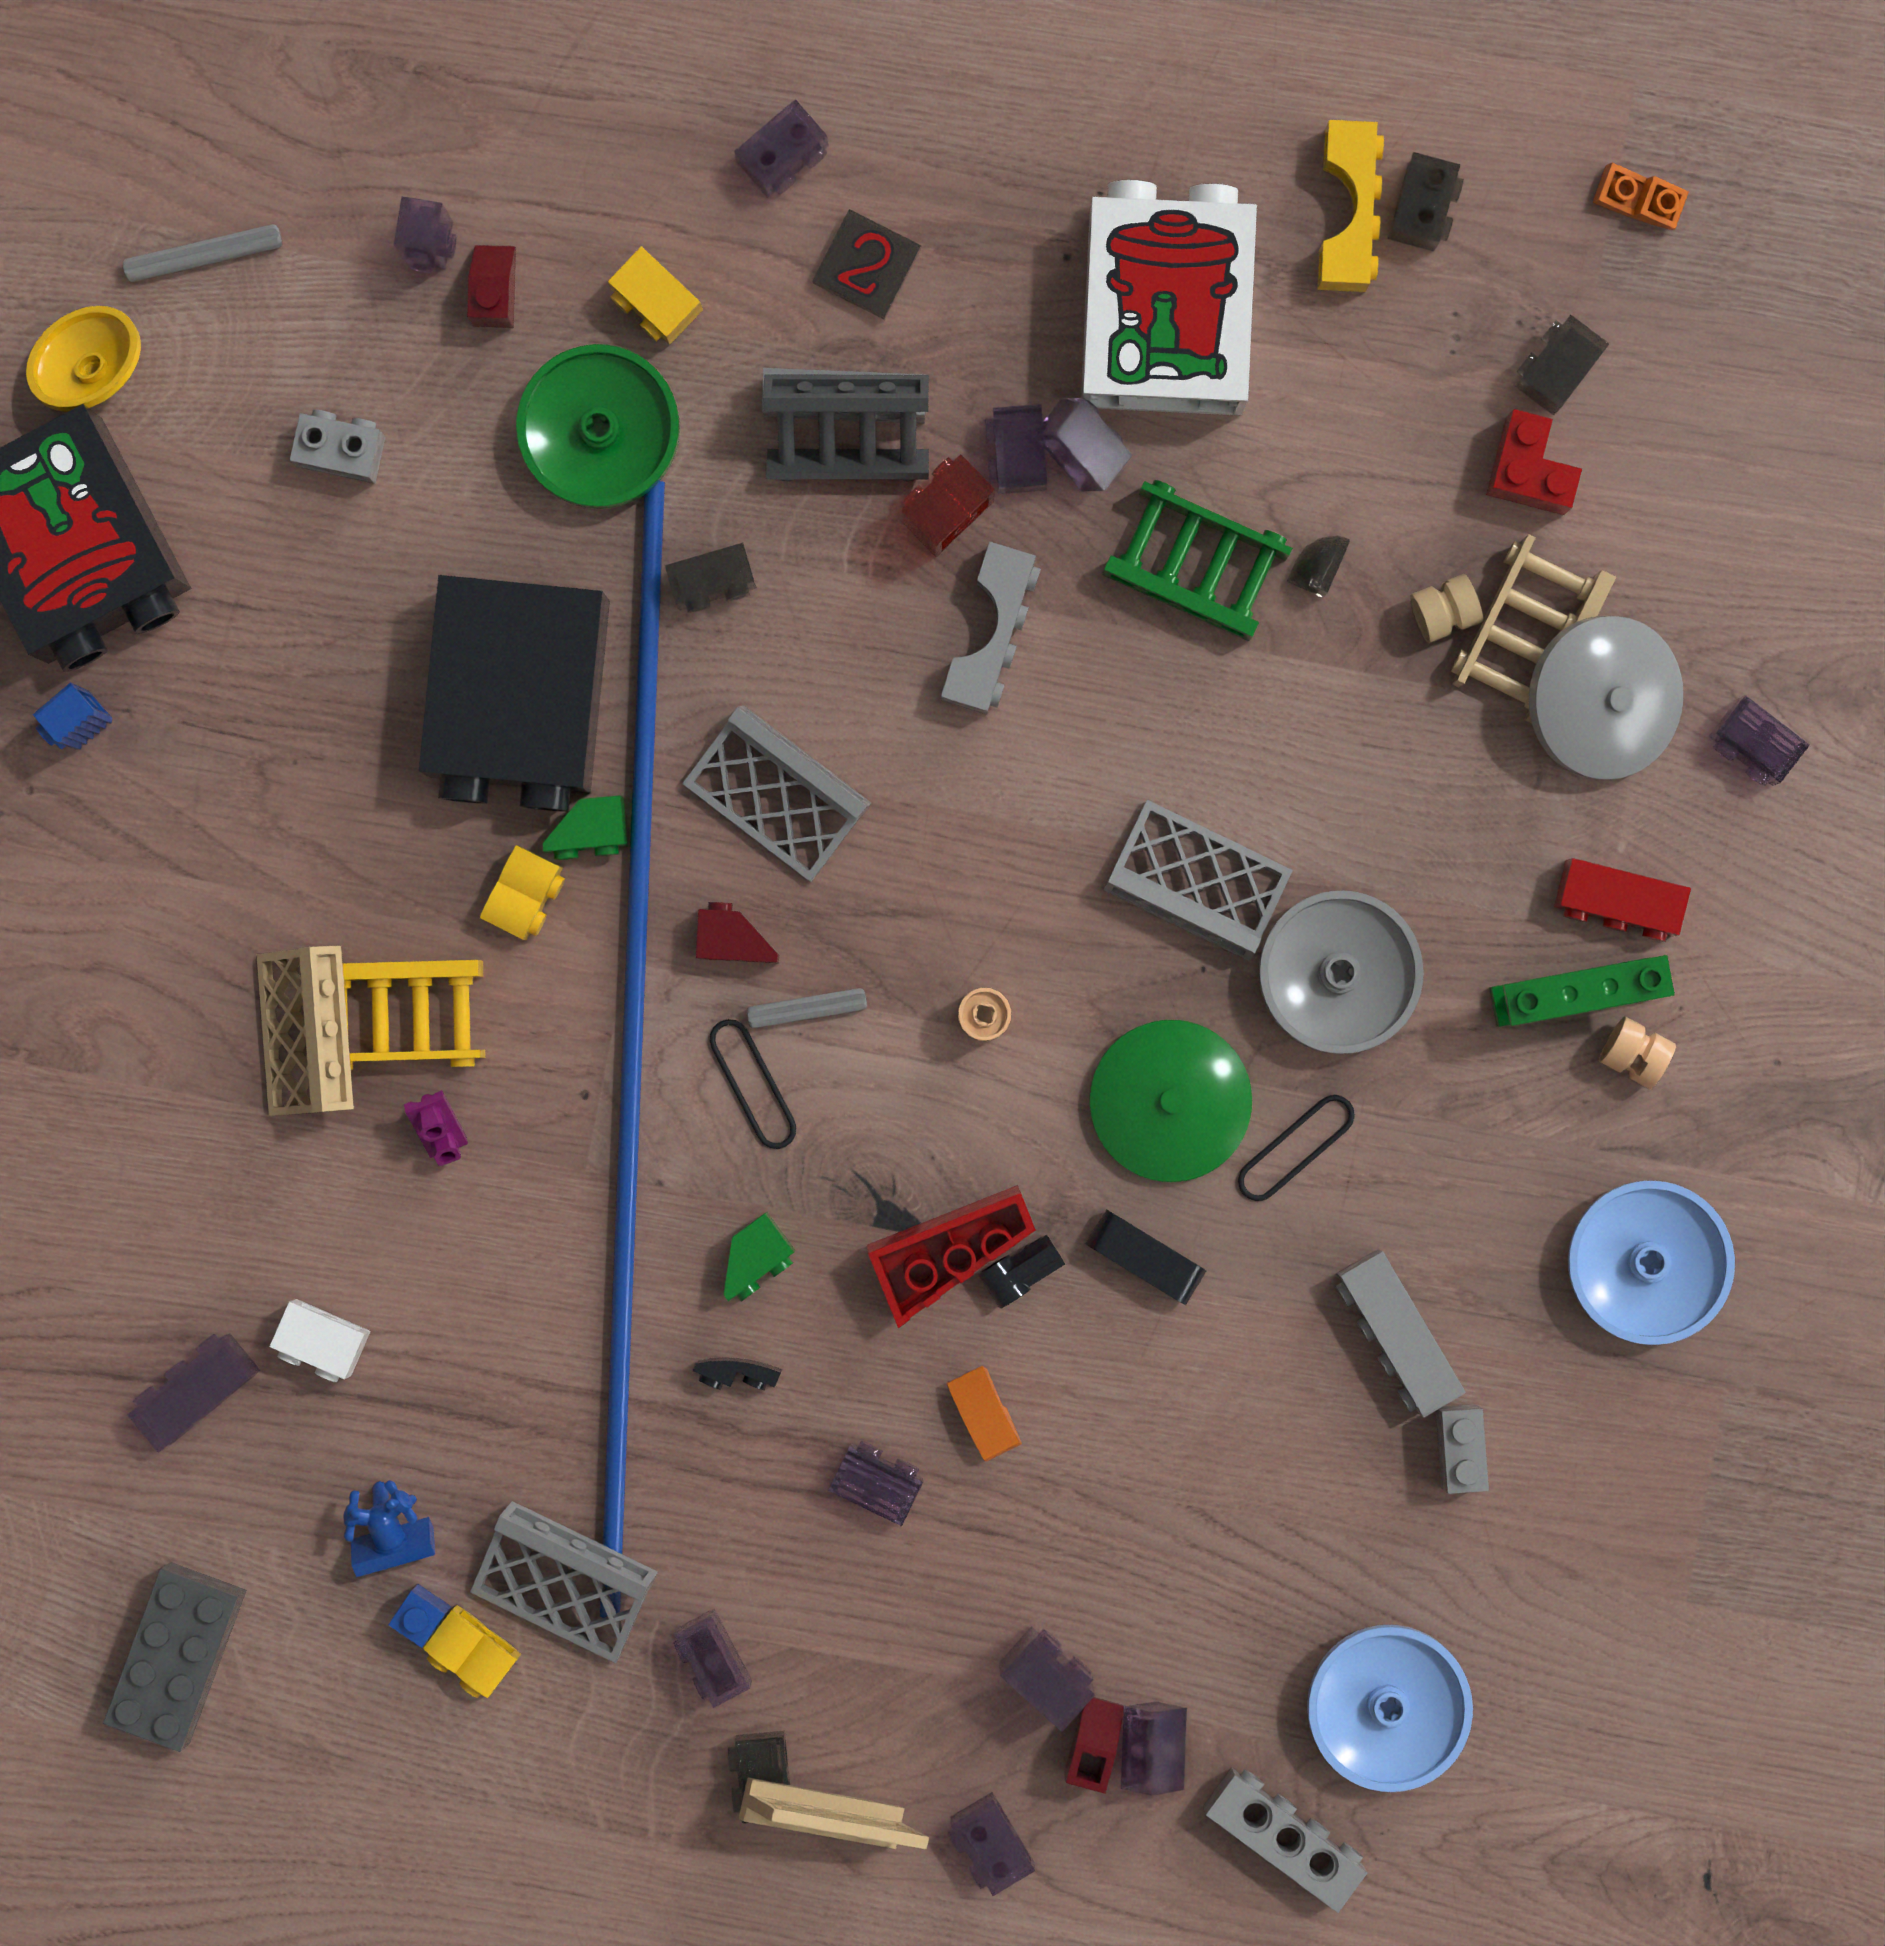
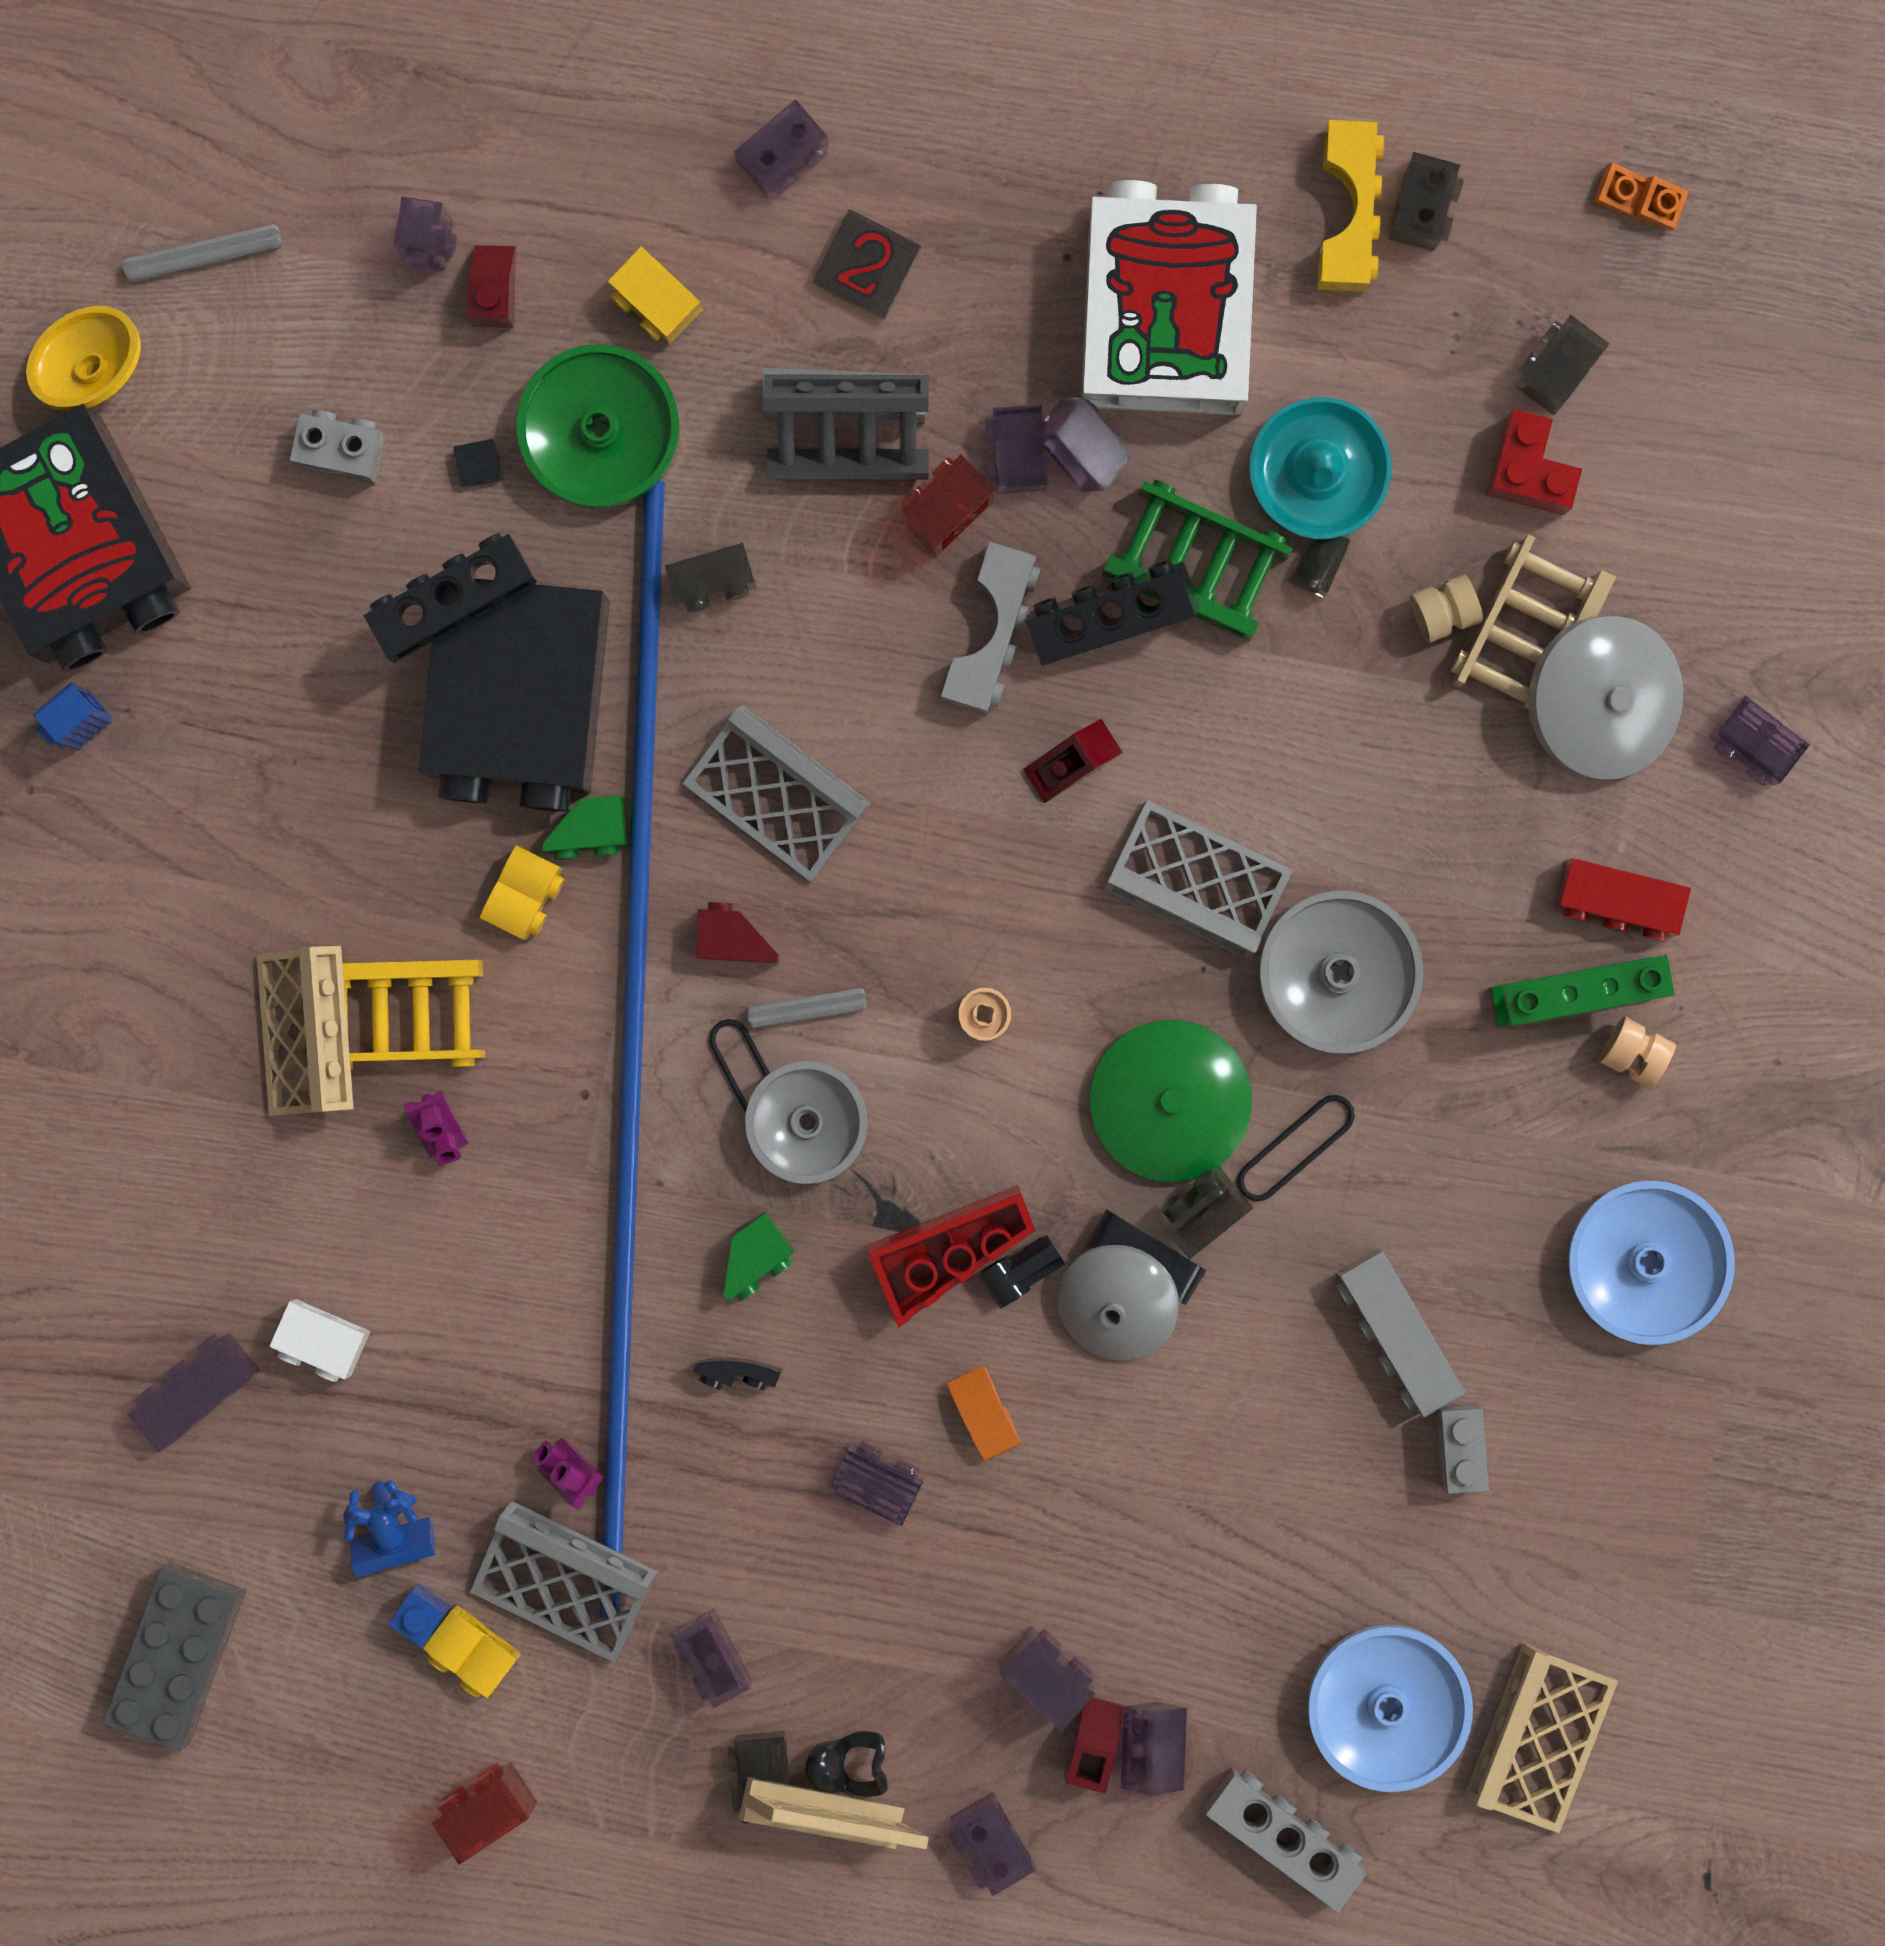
(477, 463): none -> black tile
(484, 1812): none -> clear red brick
(510, 578): none -> black brick
(567, 1471): none -> magenta hips
(775, 1126): none -> light grey dish
(827, 1765): none -> black piece
(1056, 641): none -> black brick
(1073, 760): none -> dark red slope
(1124, 1282): none -> light grey dish
(1203, 1211): none -> clear smoke brick
(1321, 467): none -> teal hat
(1507, 1735): none -> tan fence

